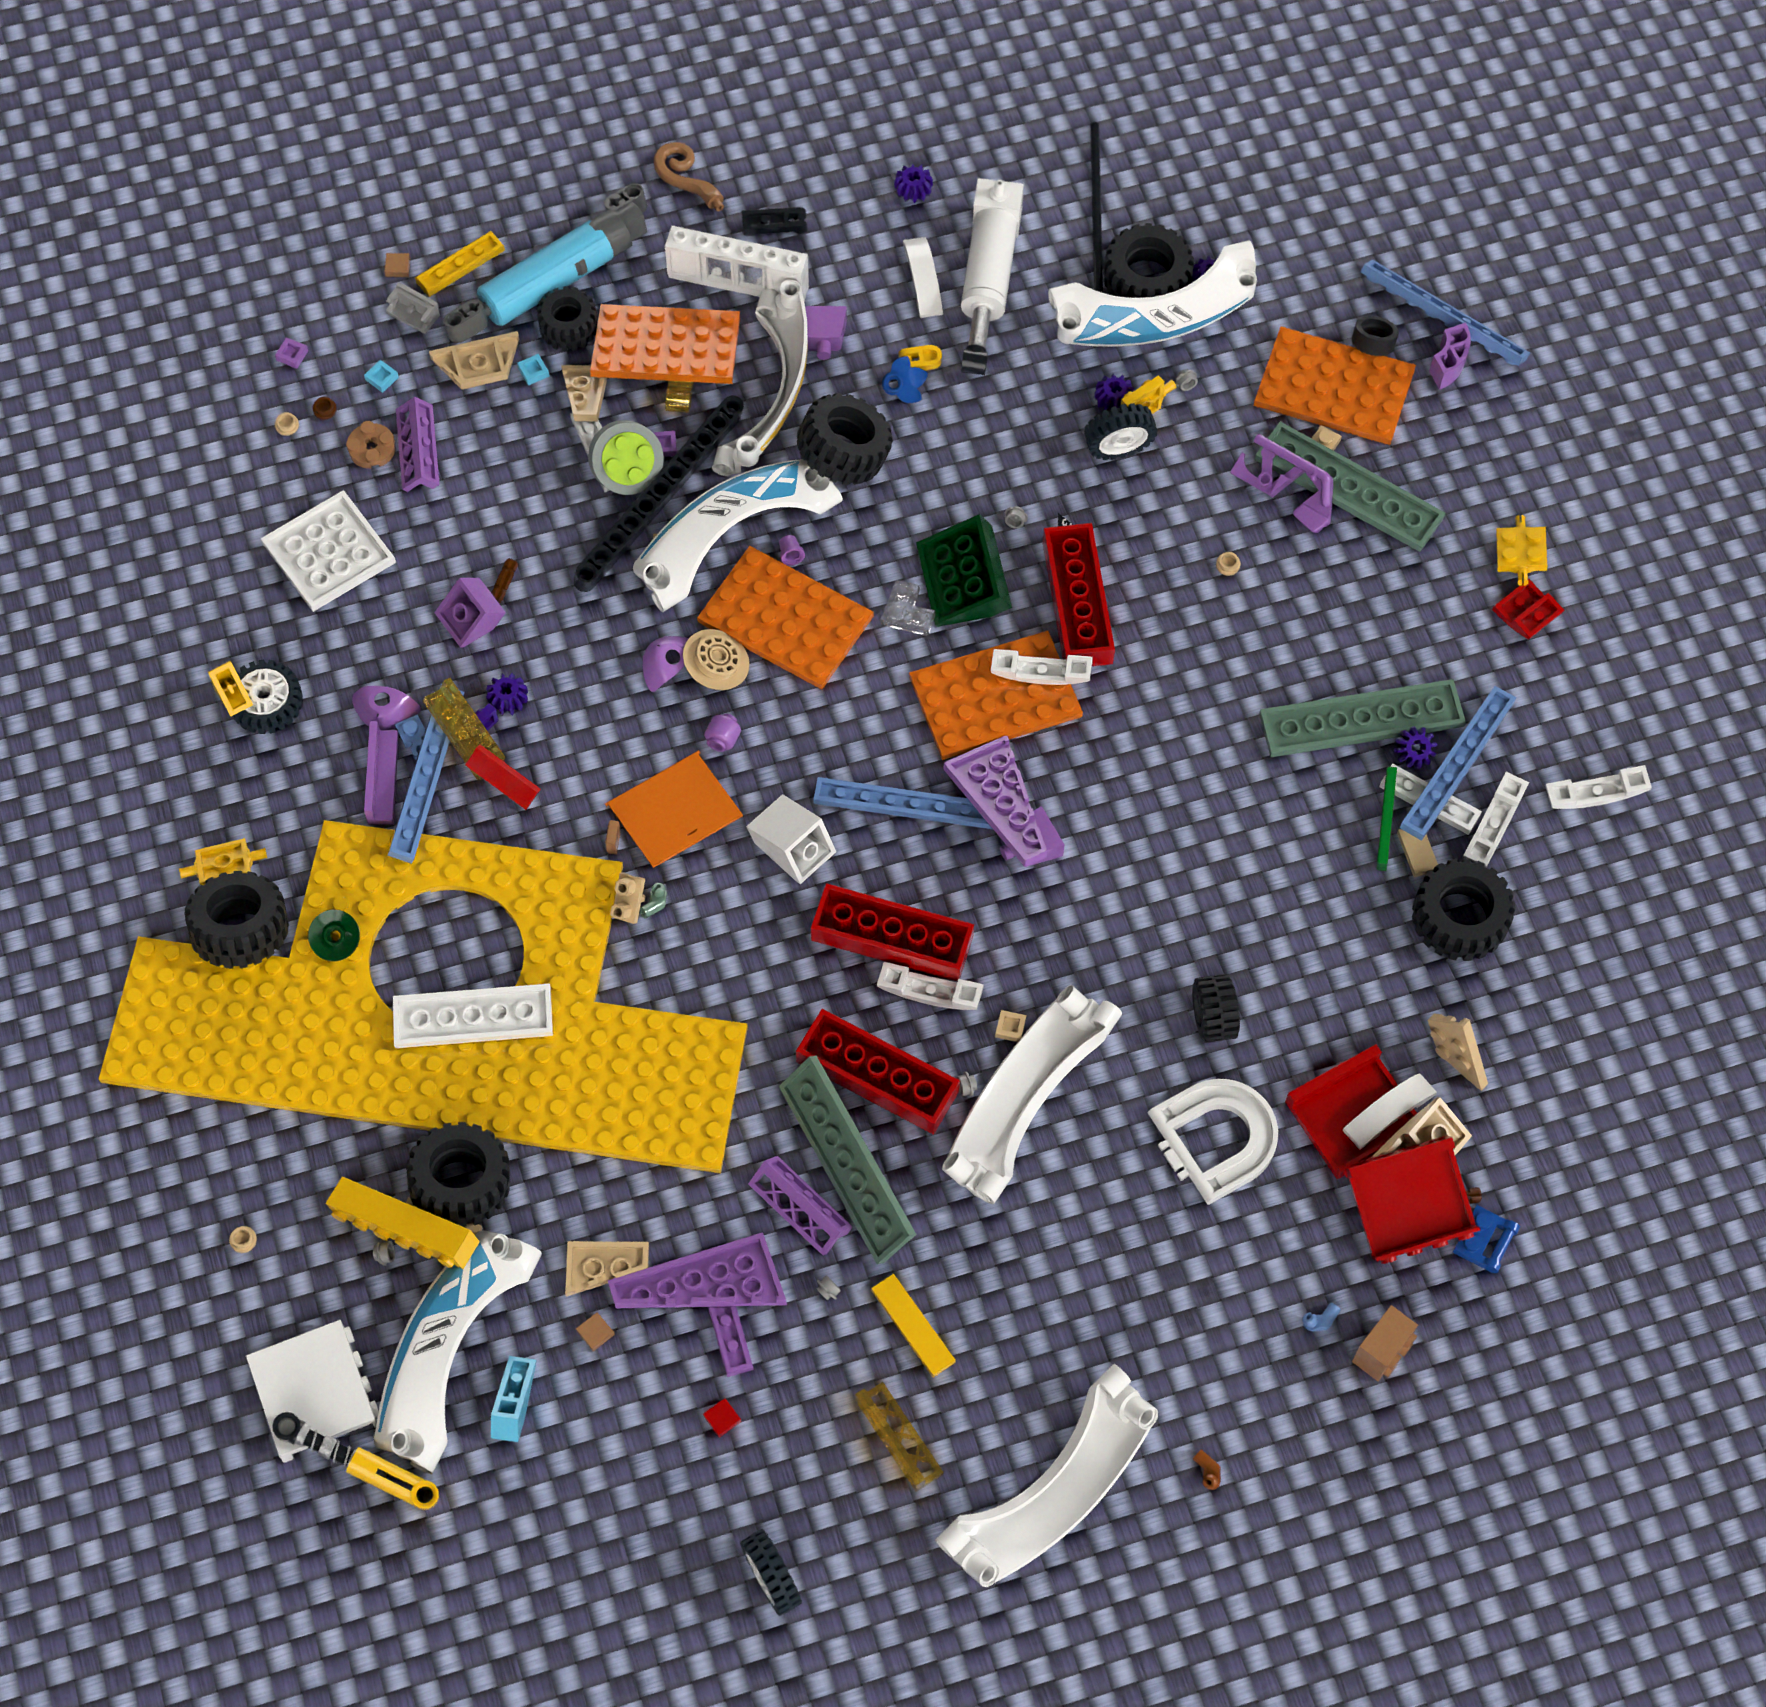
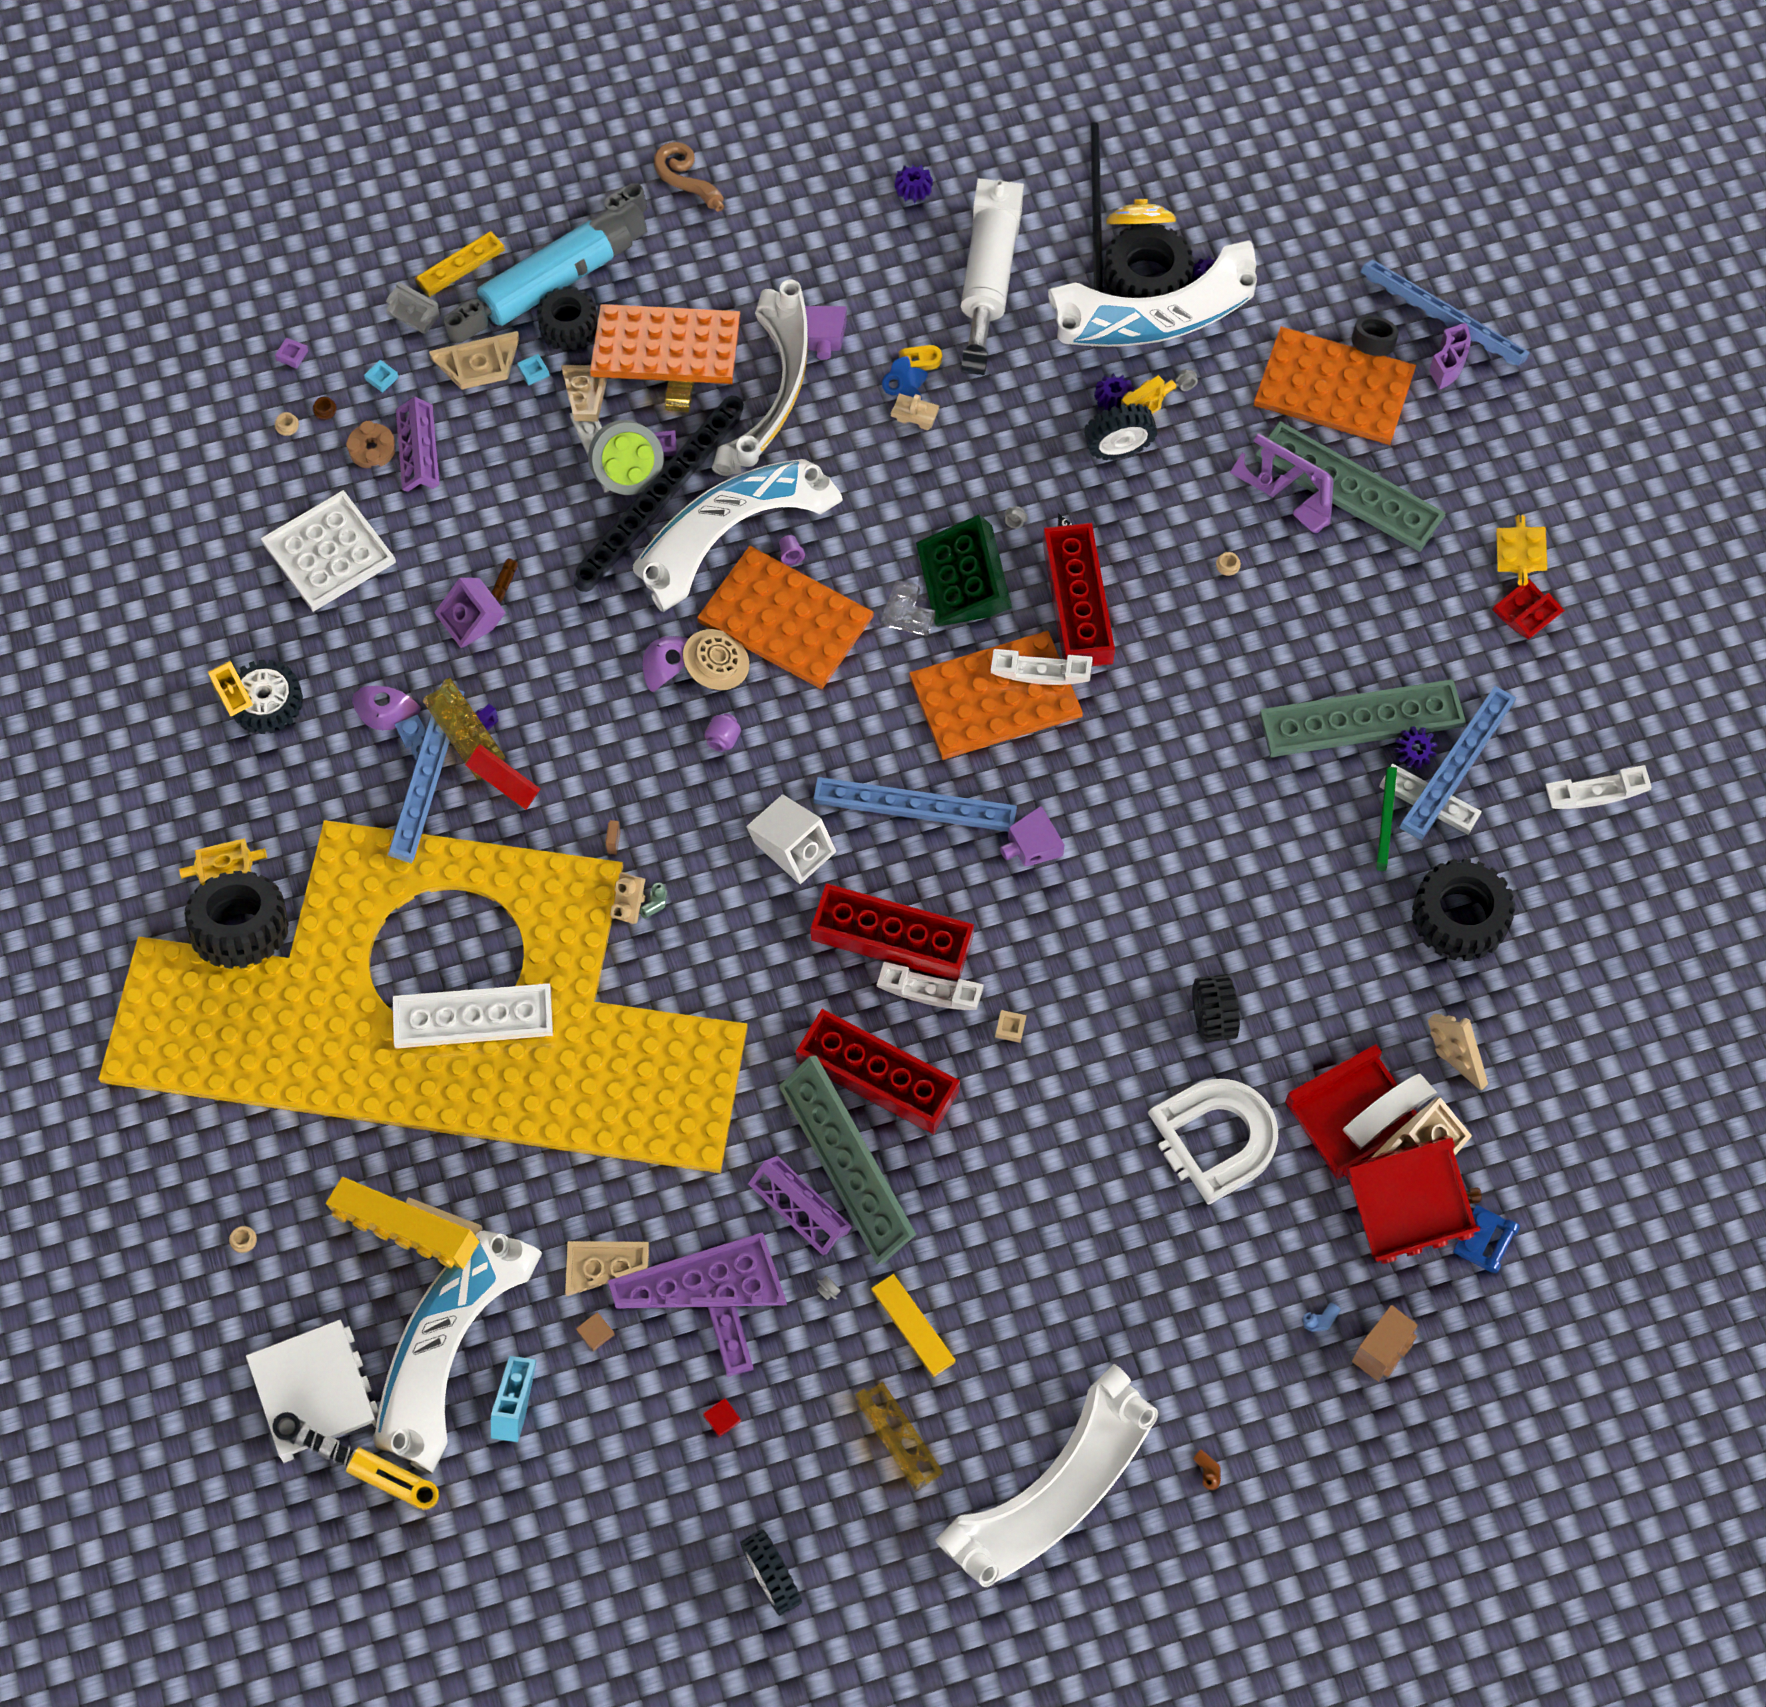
(321, 937): dark green dish -> none
(381, 775): medium lavender fence -> none
(384, 1252): light grey plate -> none
(397, 265): medium nougat tile -> none
(454, 1145): black tyre -> none
(498, 692): dark purple gear -> none
(674, 809): orange piece -> none
(732, 262): white window -> none
(774, 220): black plate -> none
(836, 457): black tyre -> none
(915, 411): none -> tan hips
(923, 276): white slope -> none
(967, 1084): light grey plate -> none
(999, 794): medium lavender wing -> none
(1045, 1054): white panel -> none
(1140, 213): none -> yellow dish
(1327, 437): tan plate -> none
(1418, 853): tan tile -> none
(1496, 819): white slope -> none

